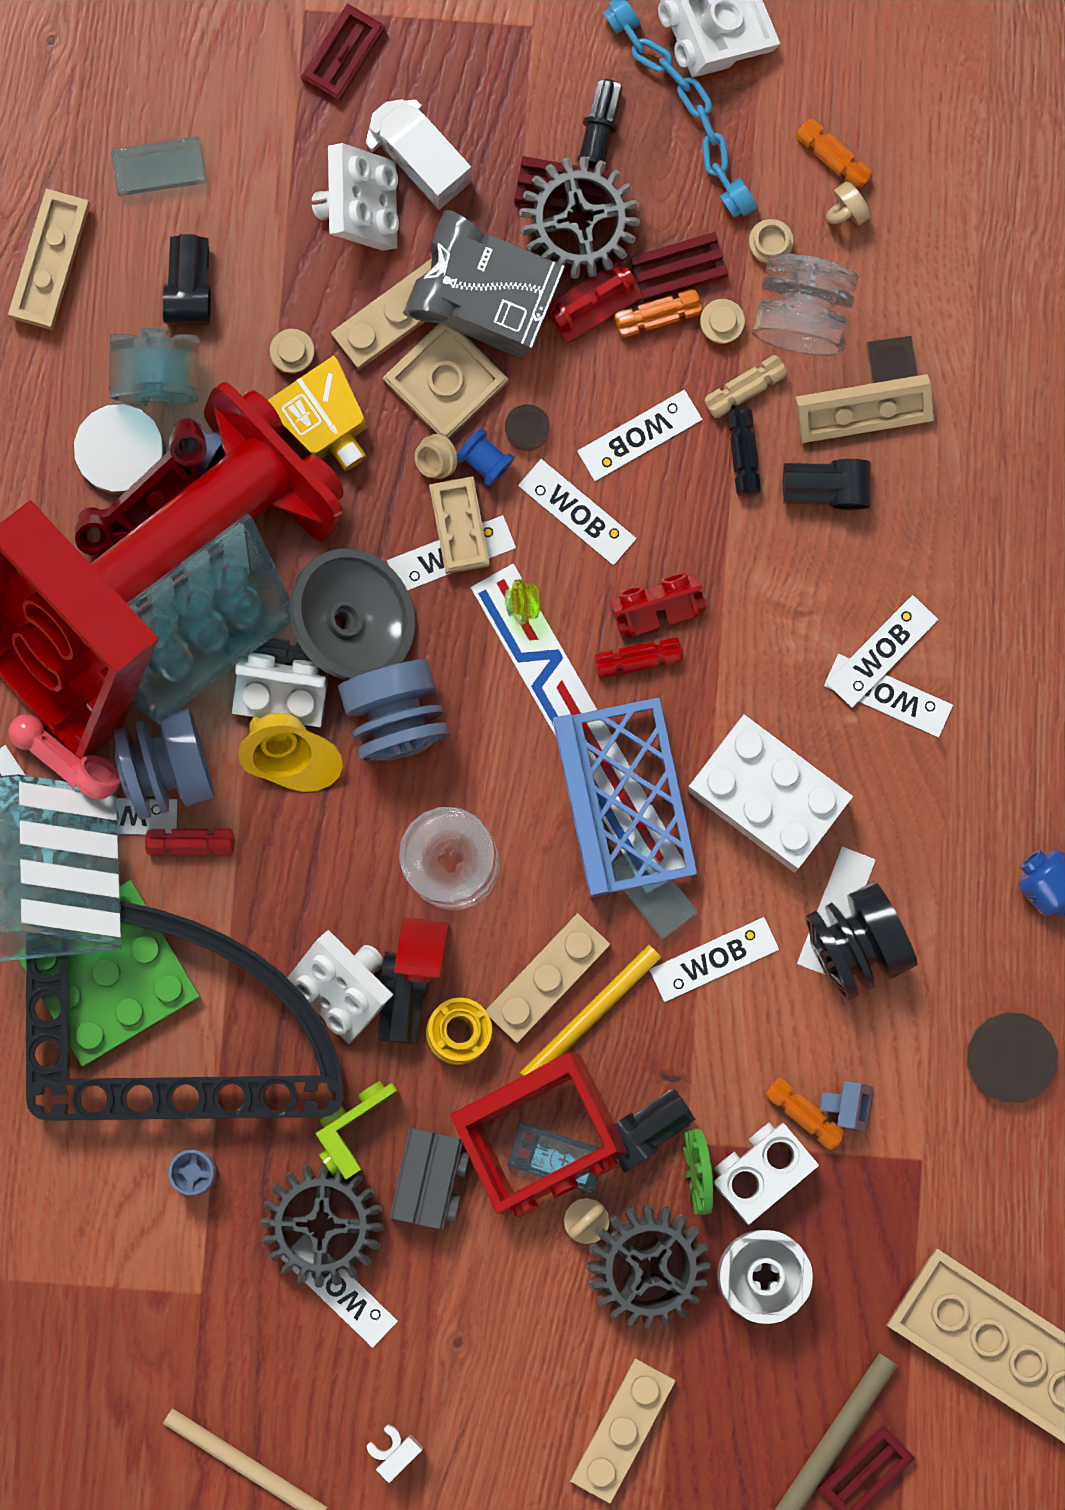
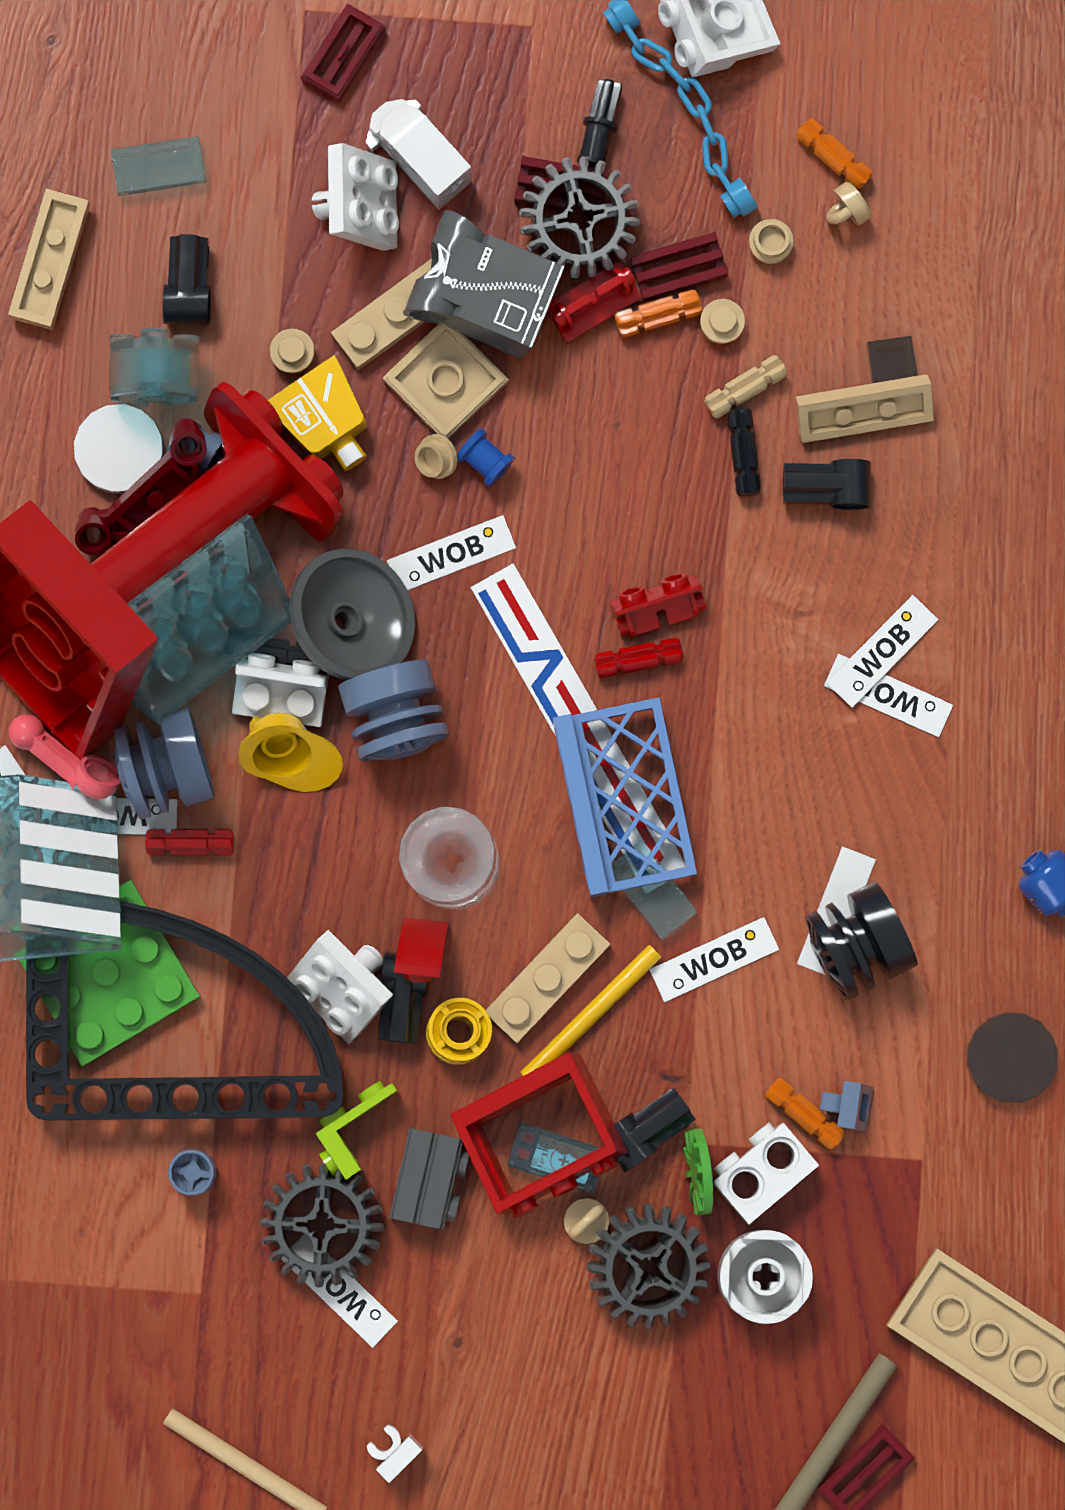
(459, 525): tan plate -> none
(522, 601): clear neon green plate -> none
(527, 427): clear smoke tile -> none
(577, 512): white sticker -> none
(622, 1430): tan plate -> none
(639, 435): white sticker -> none
(769, 793): white brick -> none
(807, 297): clear wheel -> none

